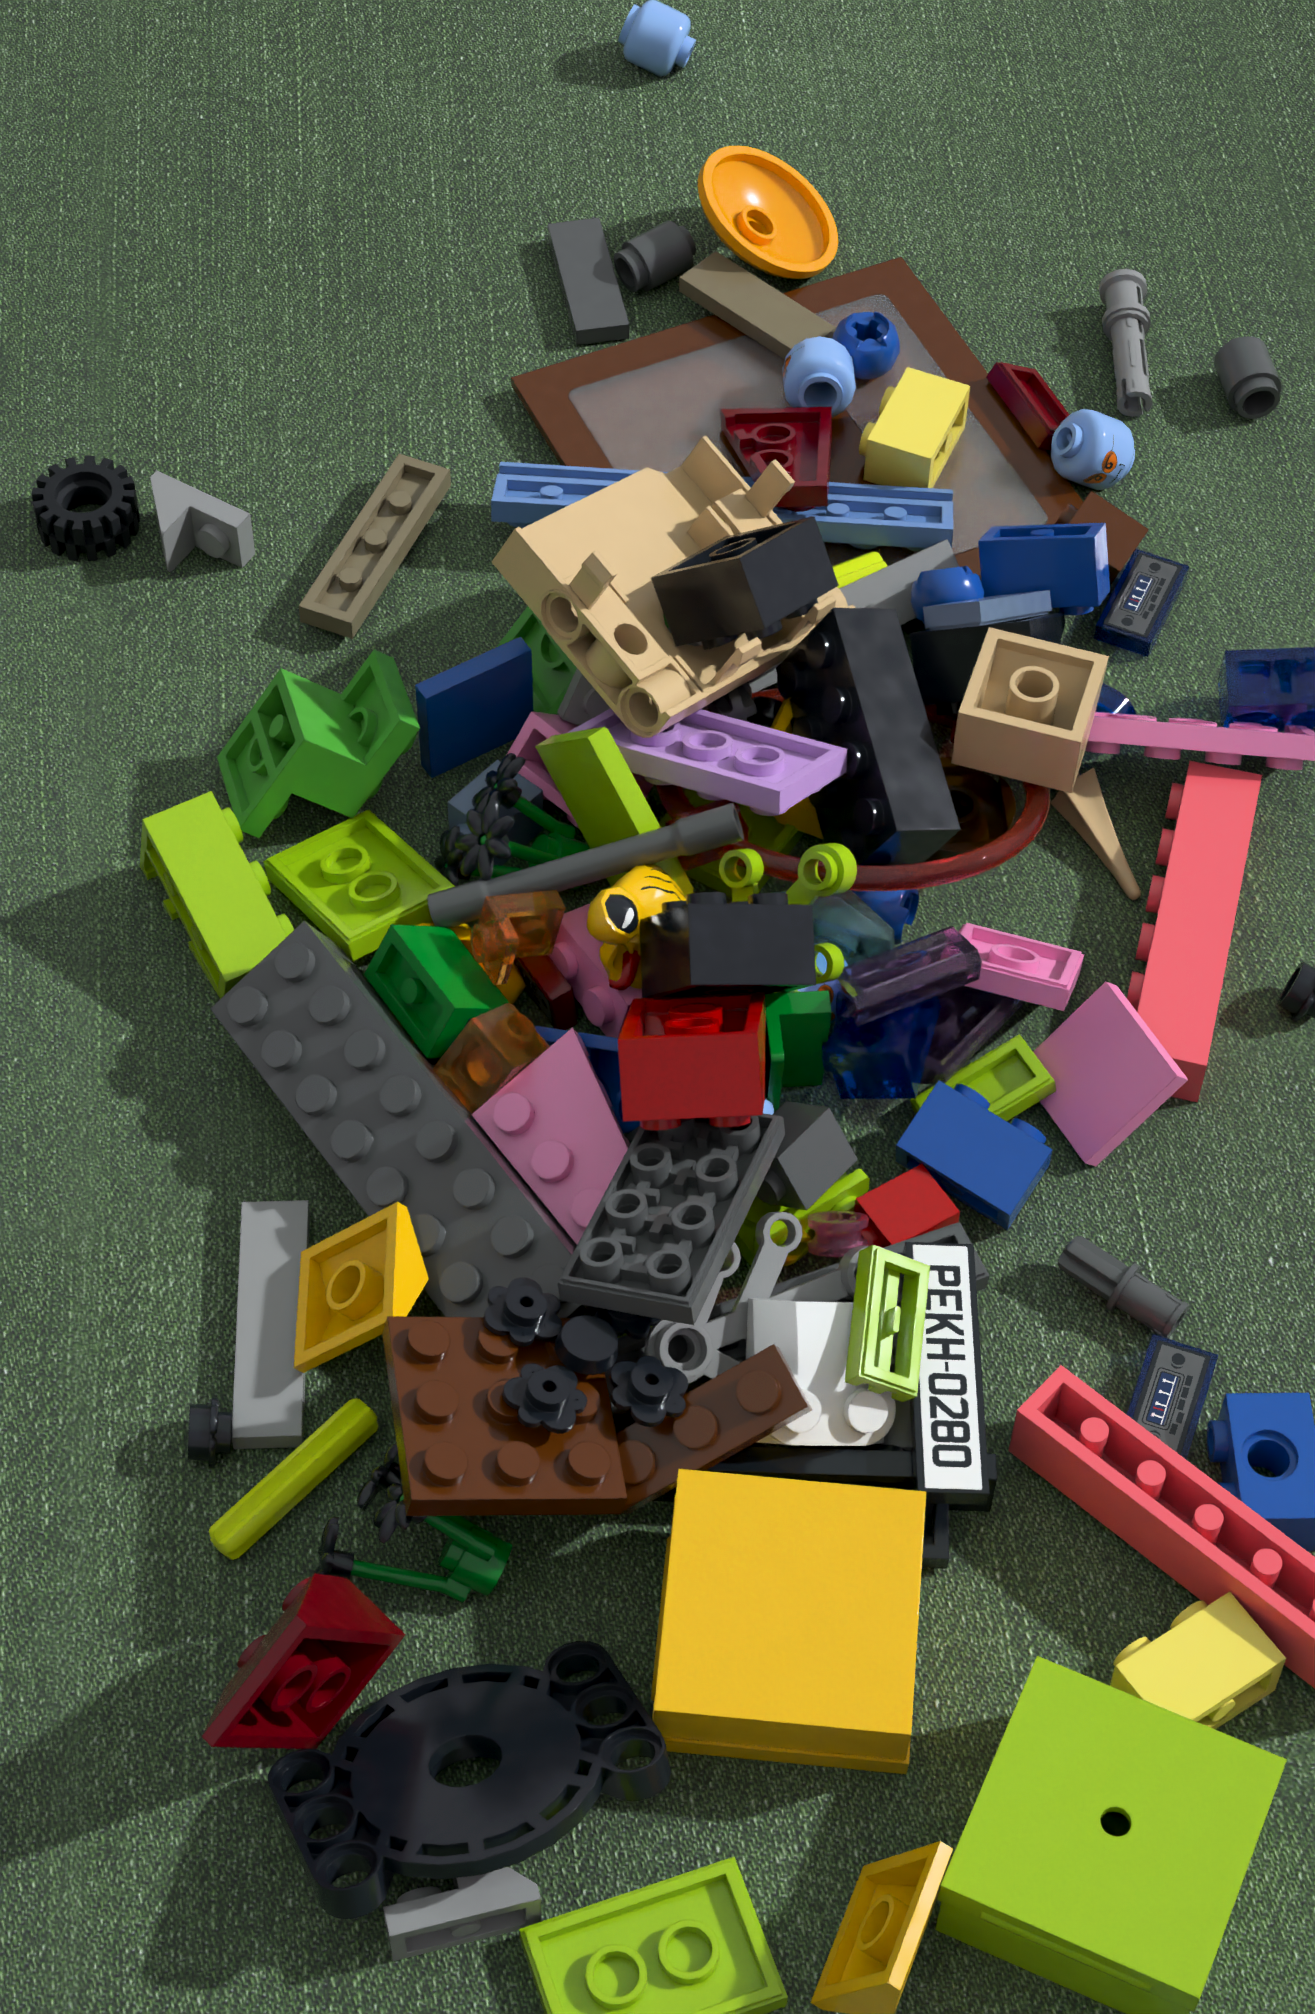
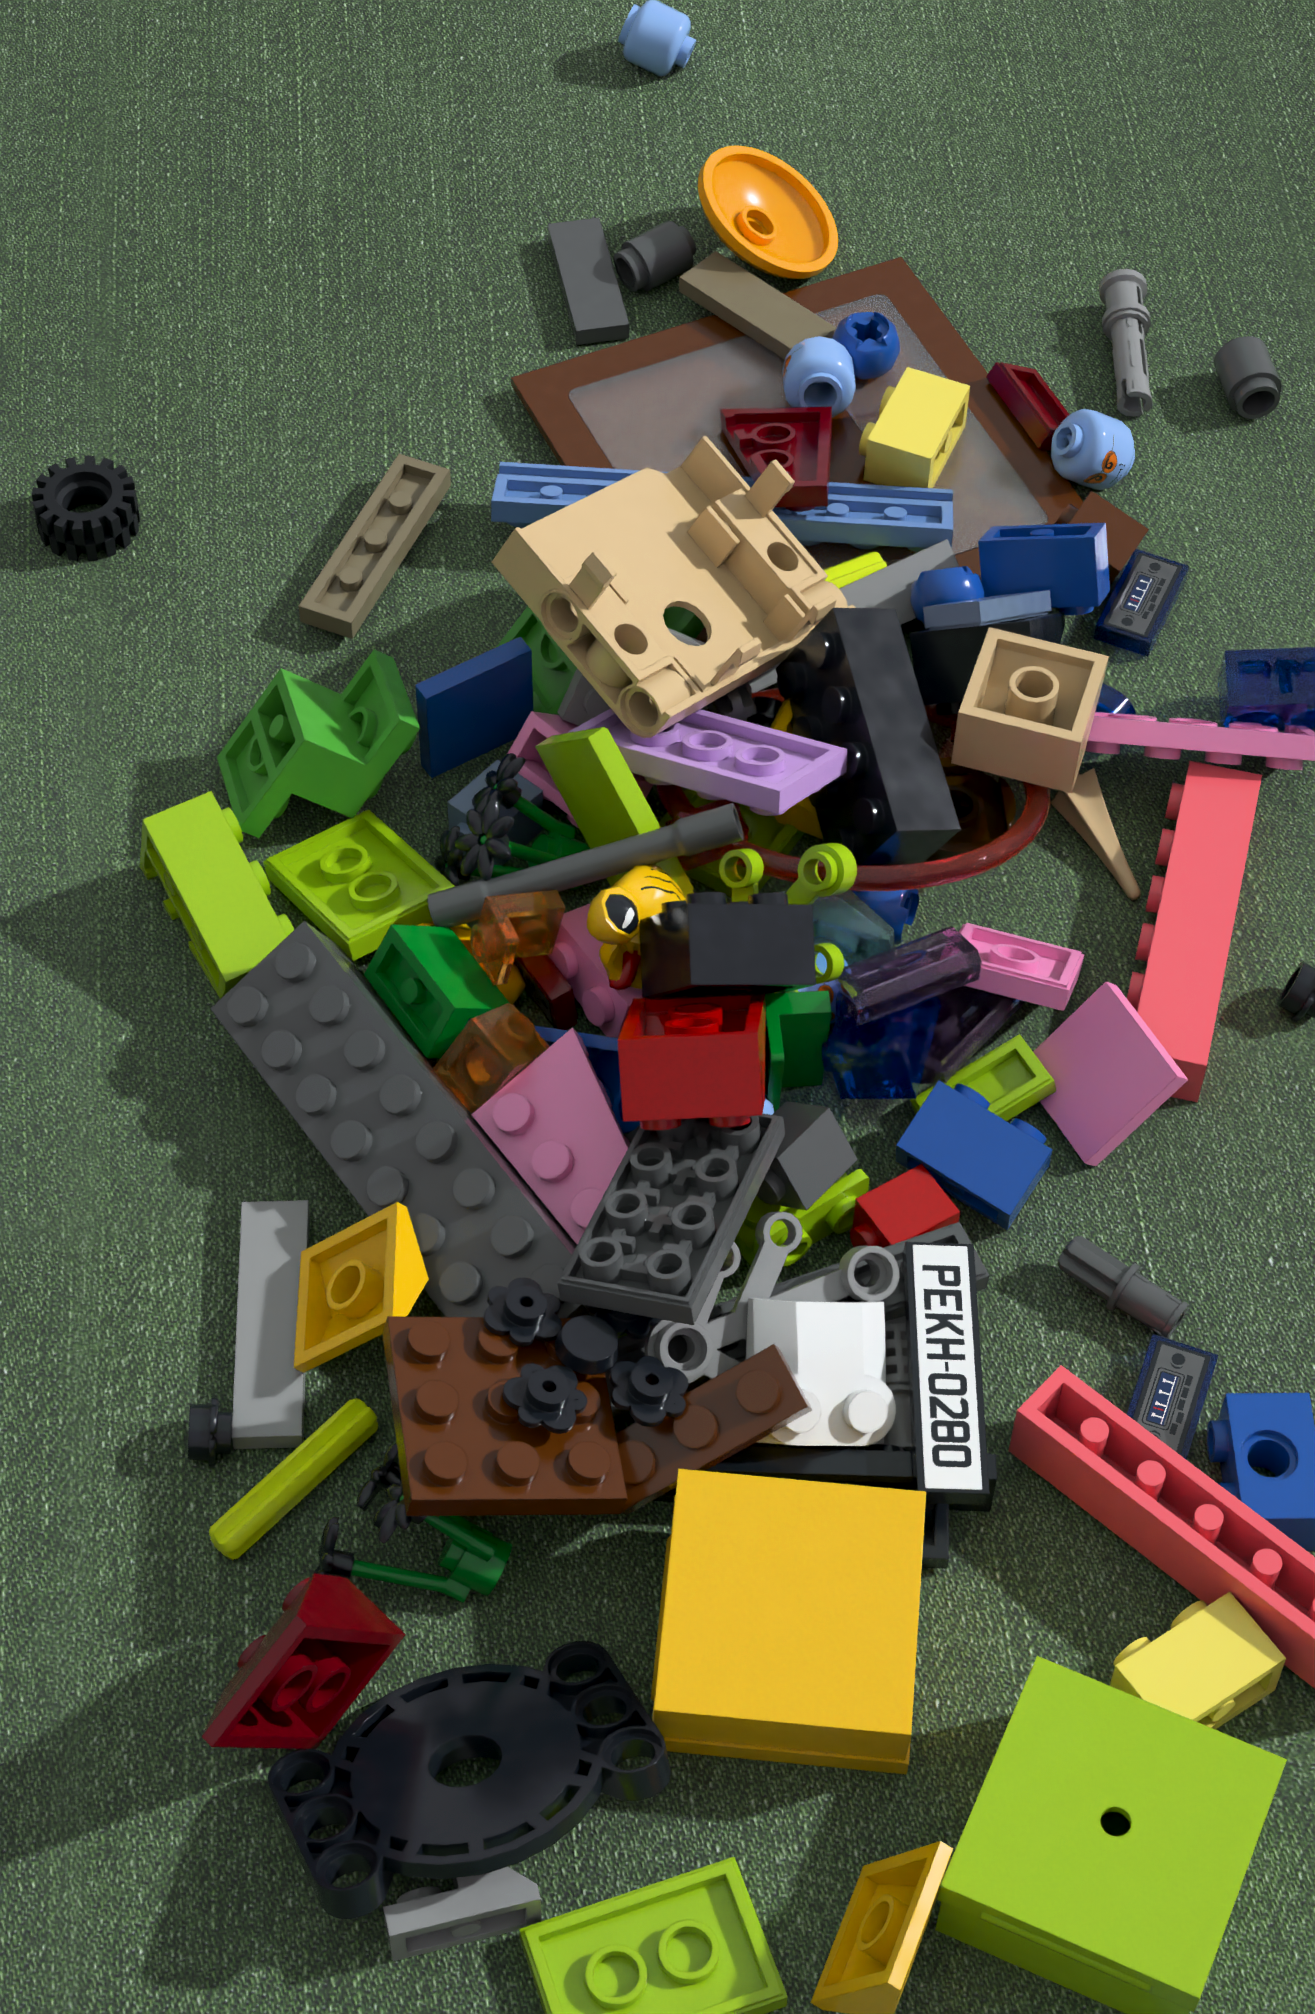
(200, 520): light grey slope -> none
(745, 584): black brick -> none
(836, 1232): clear pink bush -> none
(879, 1318): lime tile -> none

